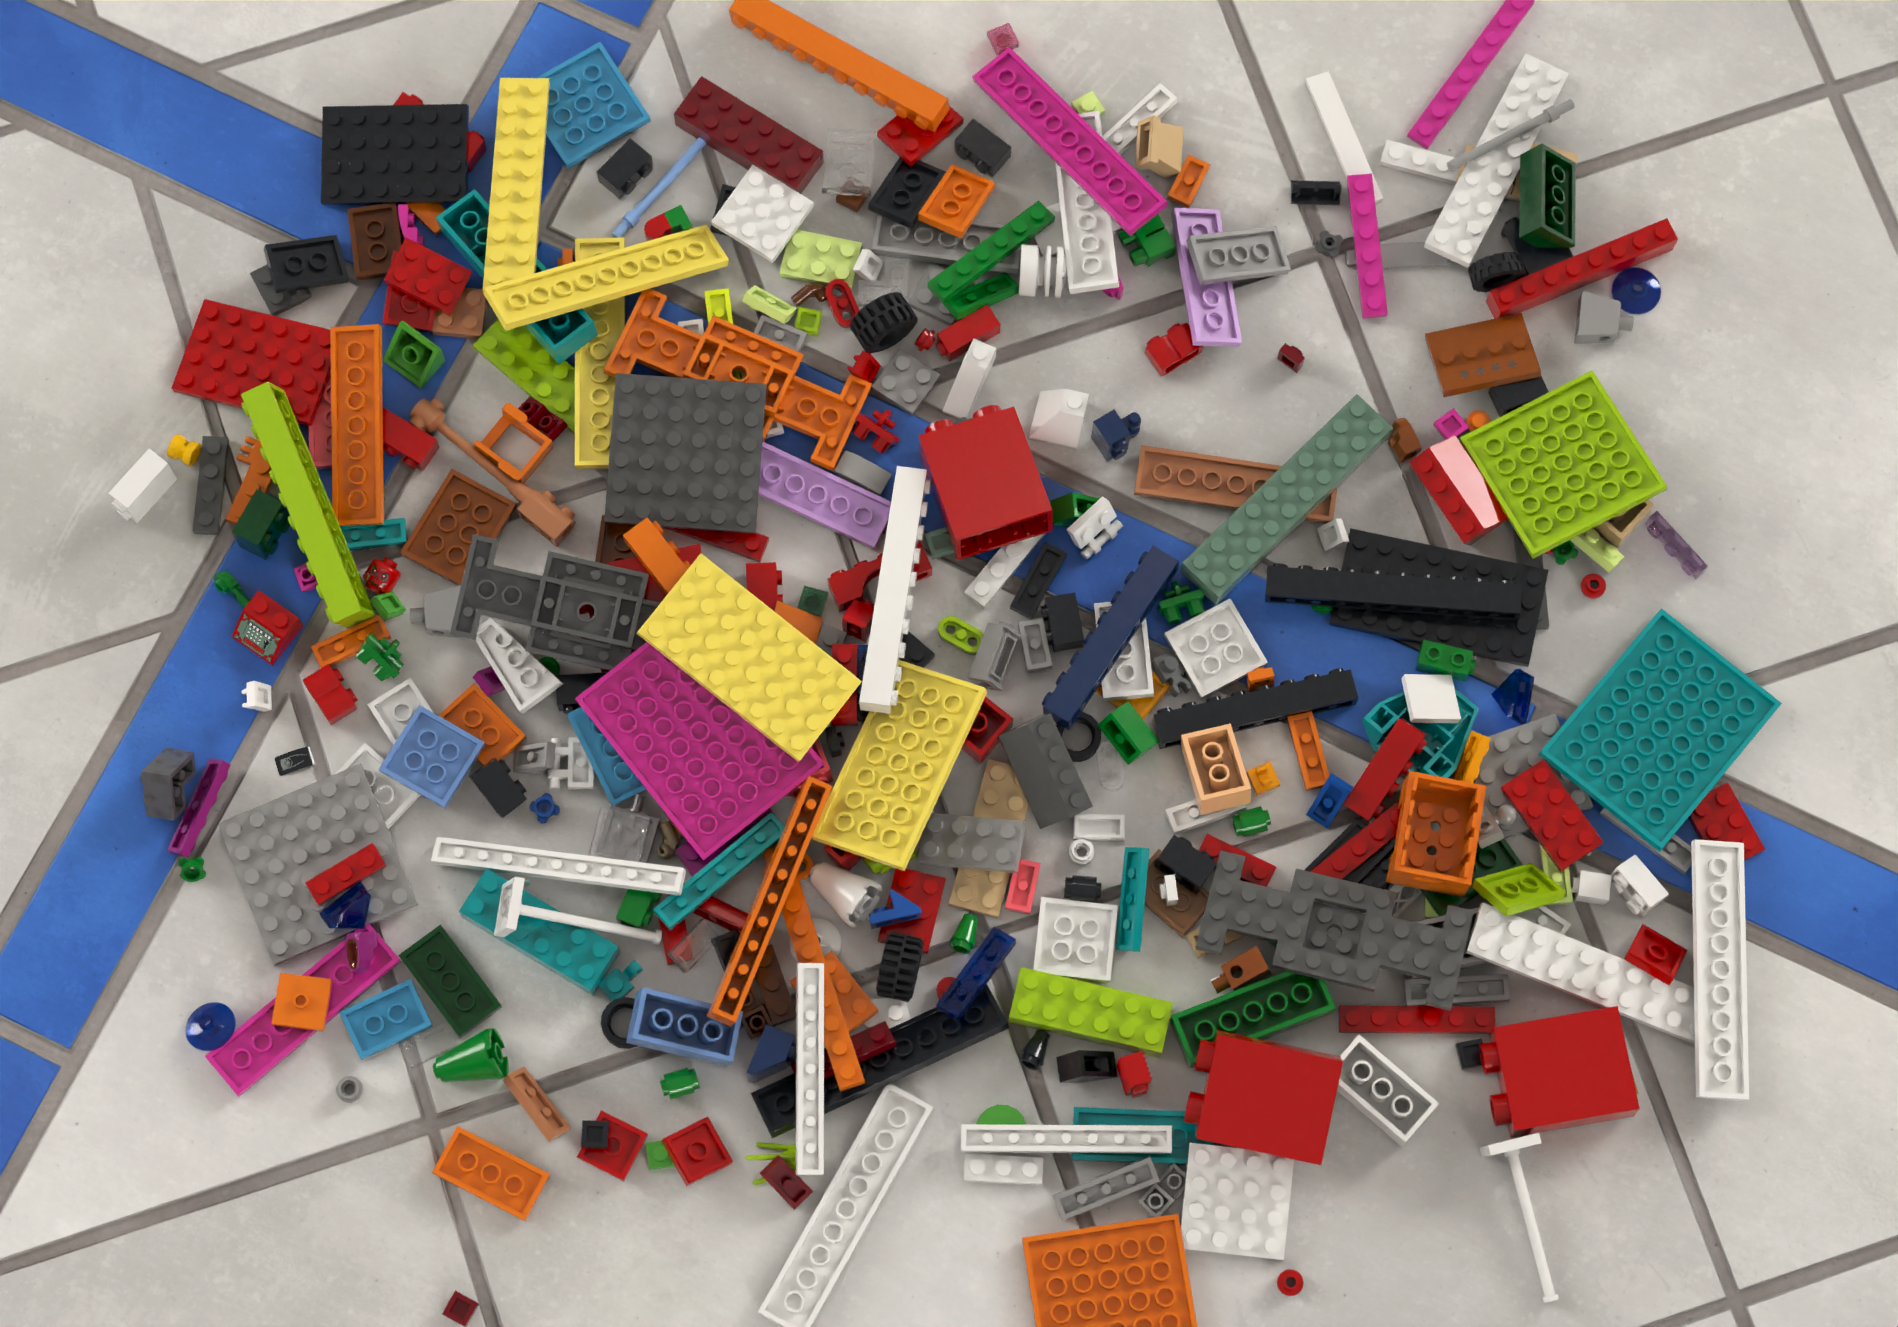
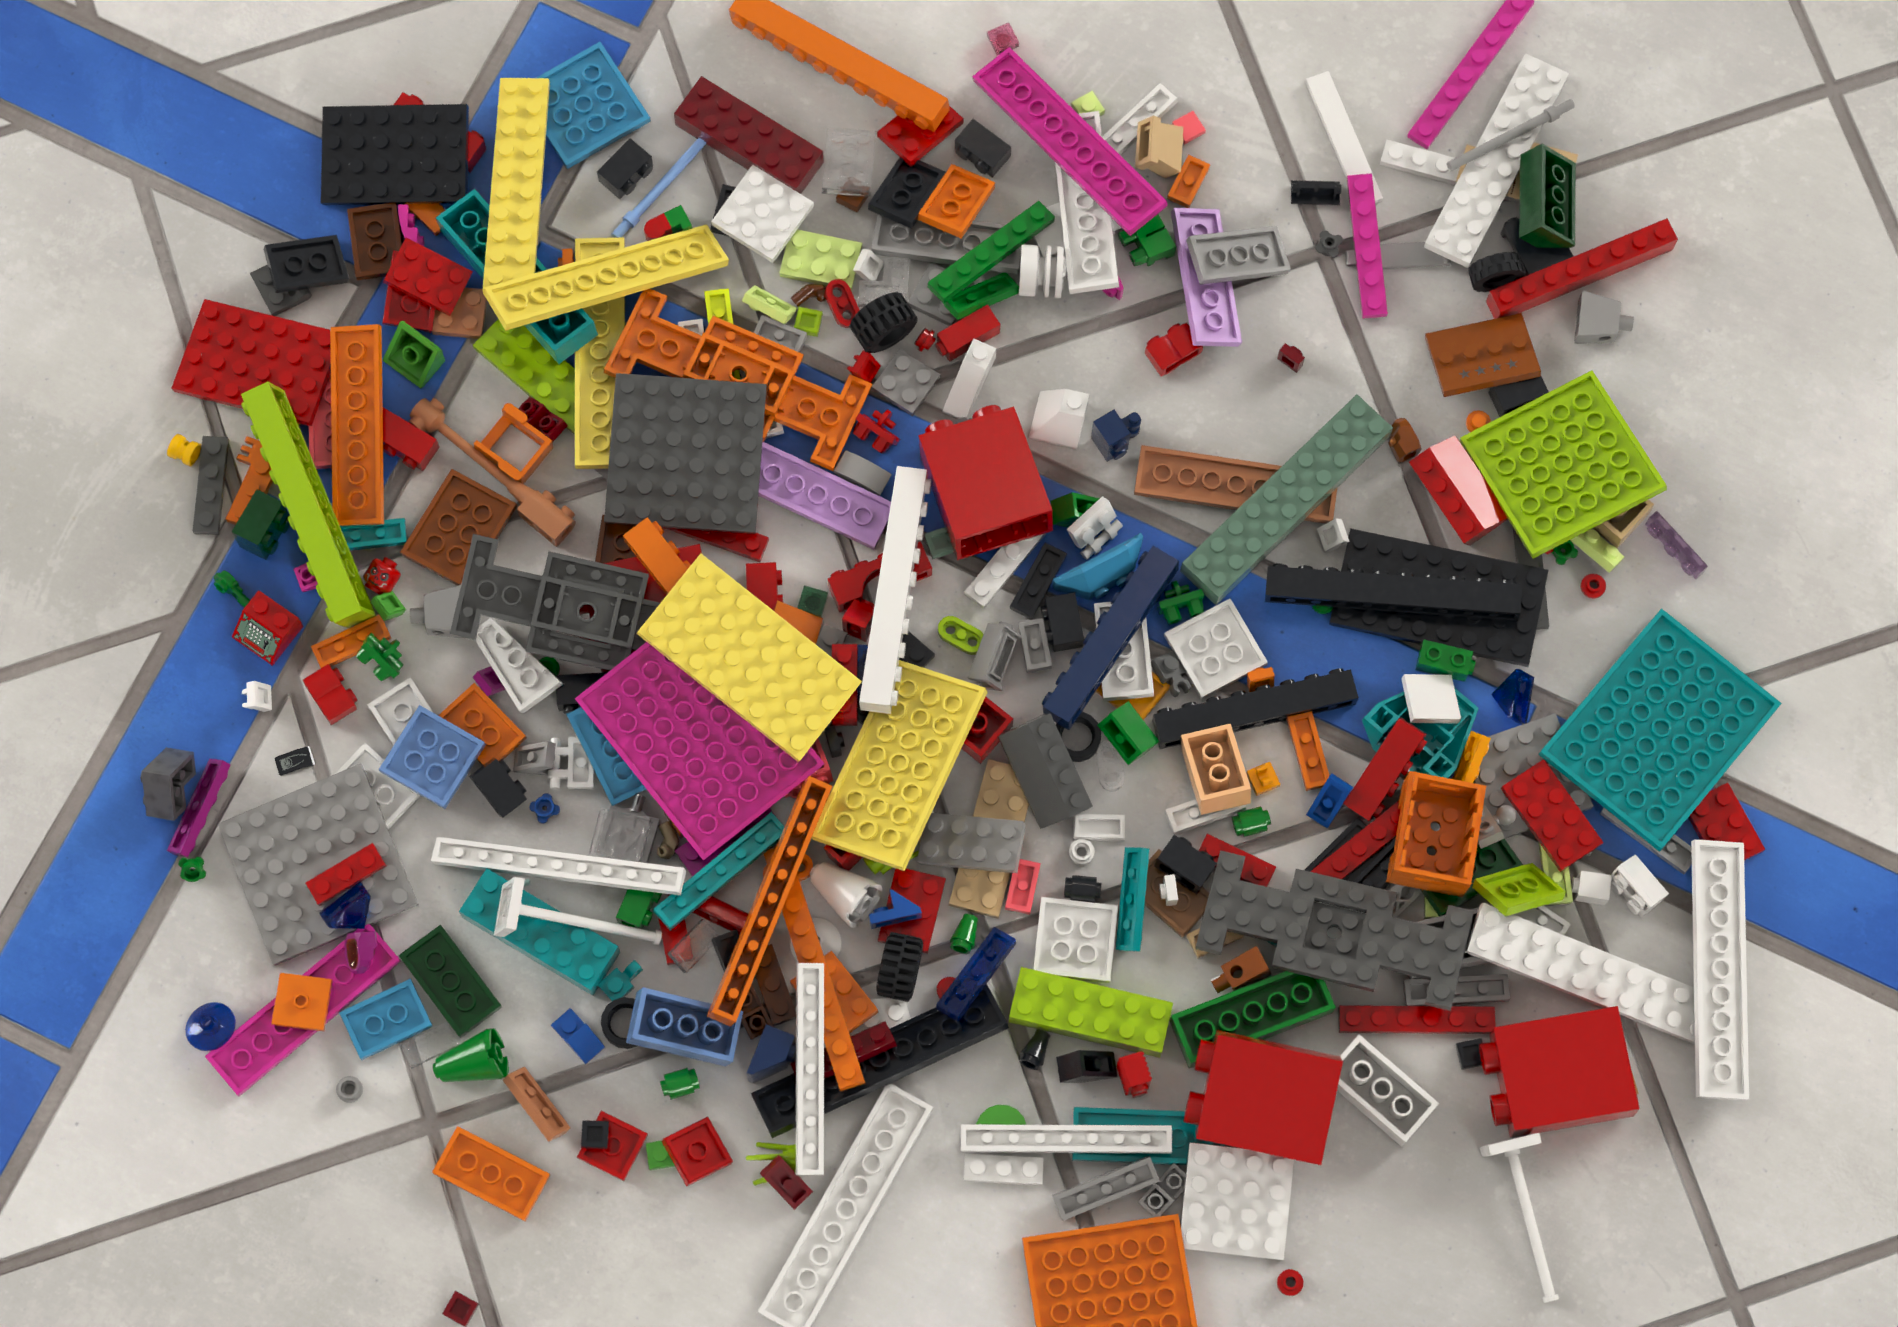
(142, 486): white brick -> none
(578, 1036): none -> blue slope
(1101, 572): none -> dark azure wedge
(1191, 126): none -> coral tile
(1451, 425): dark pink plate -> none
(1632, 300): clear blue dish -> none
(1655, 954): red tile -> none

